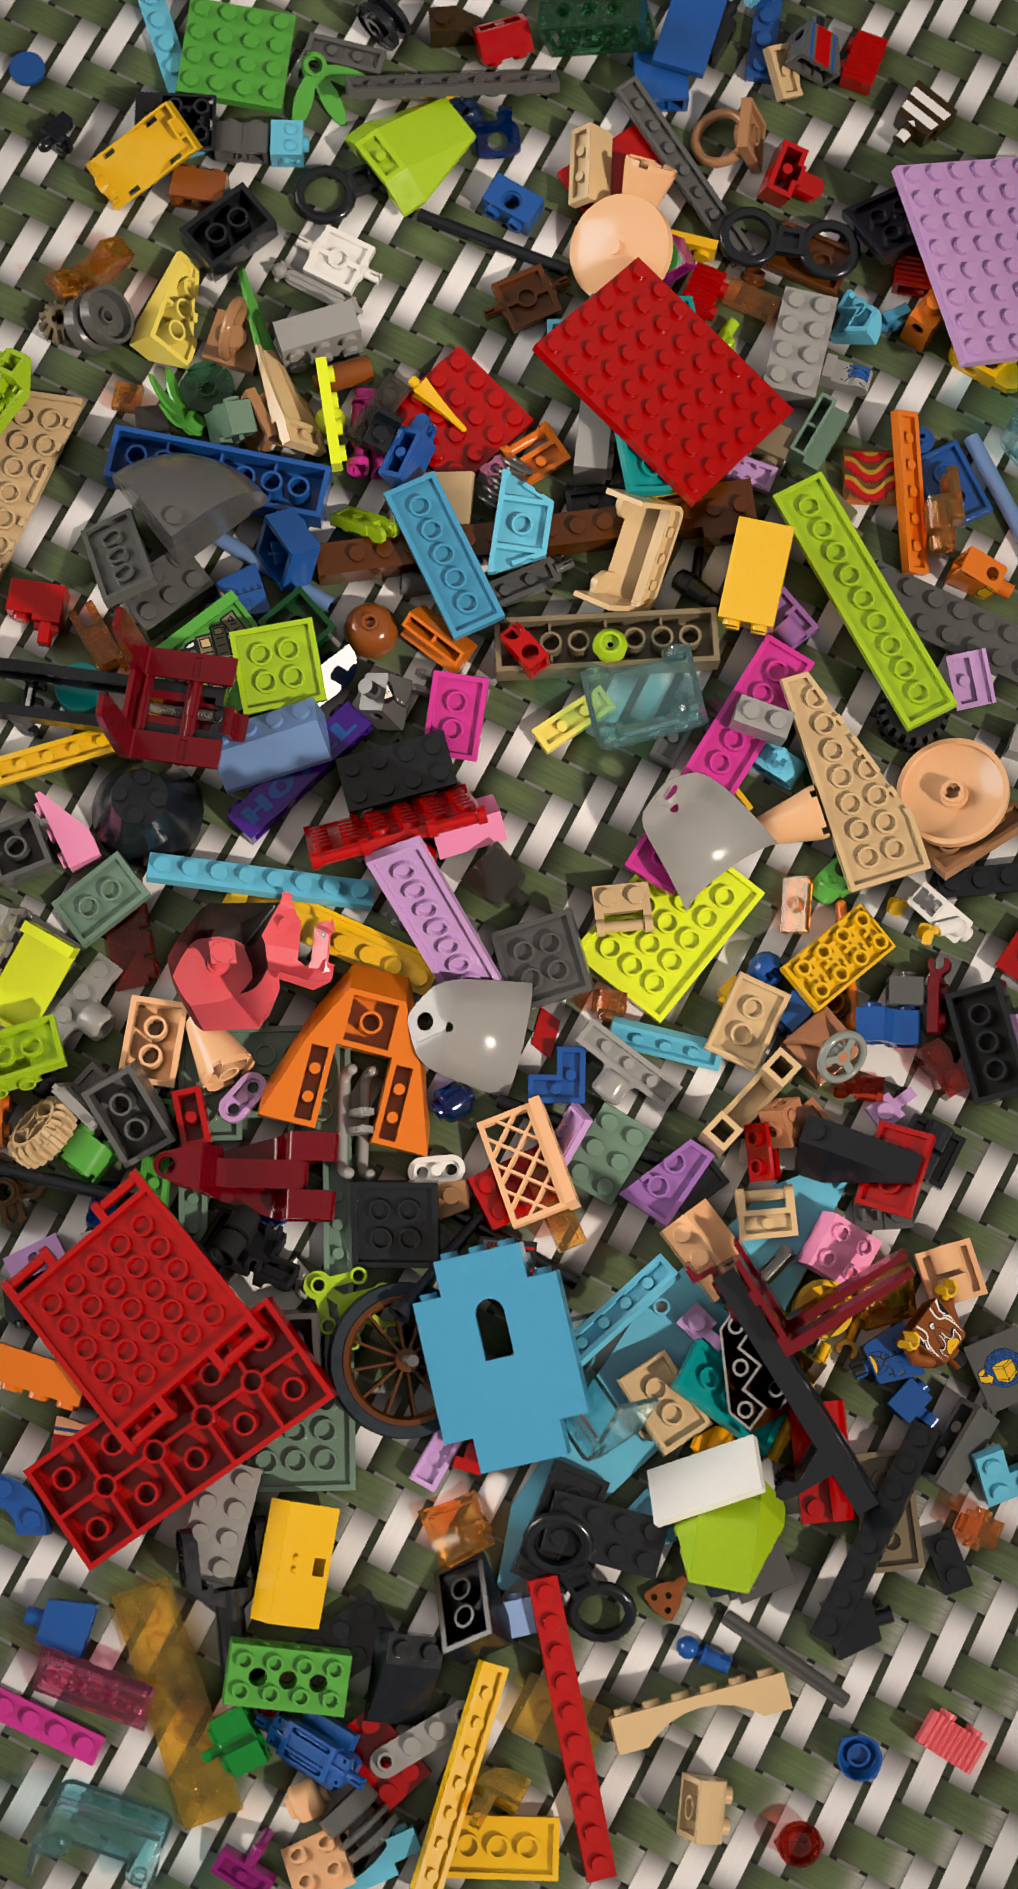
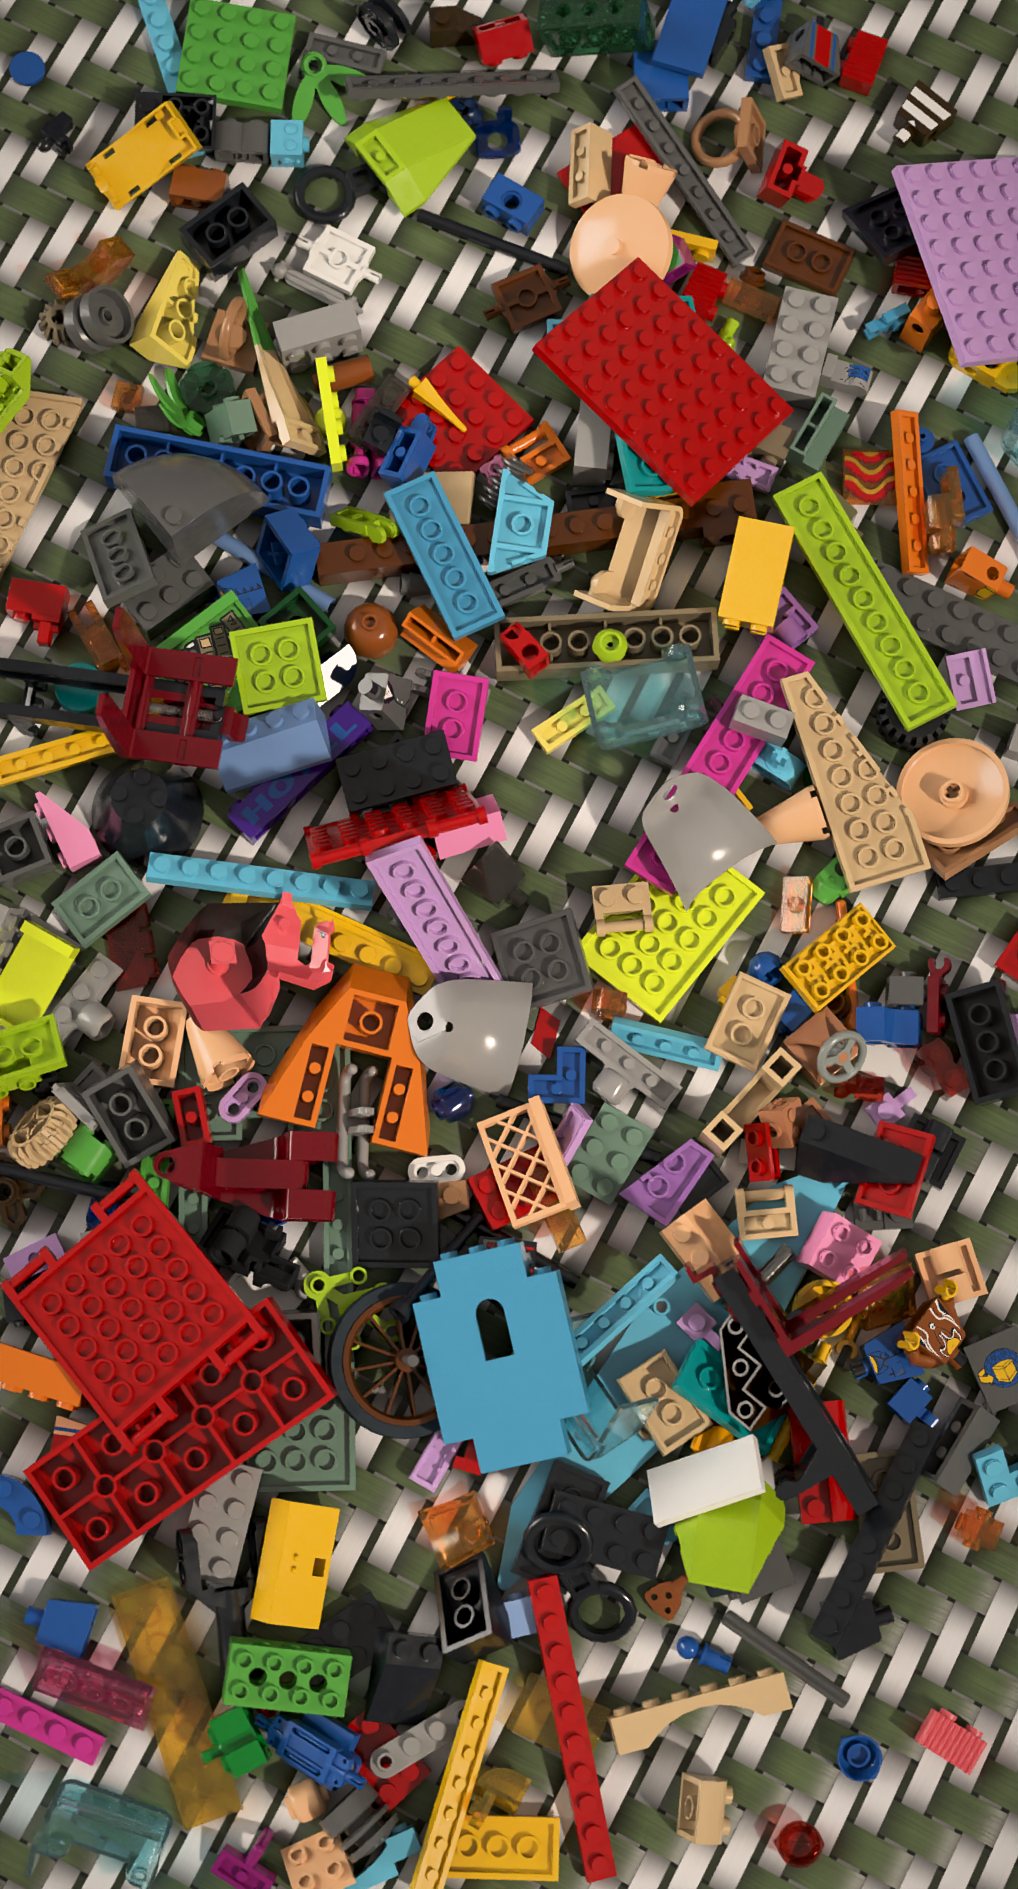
(692, 586): black piece -> none
(789, 243): black bar -> none
(858, 322): medium azure slope -> none
(938, 911): white torso -> none
(948, 1561): black plate -> none

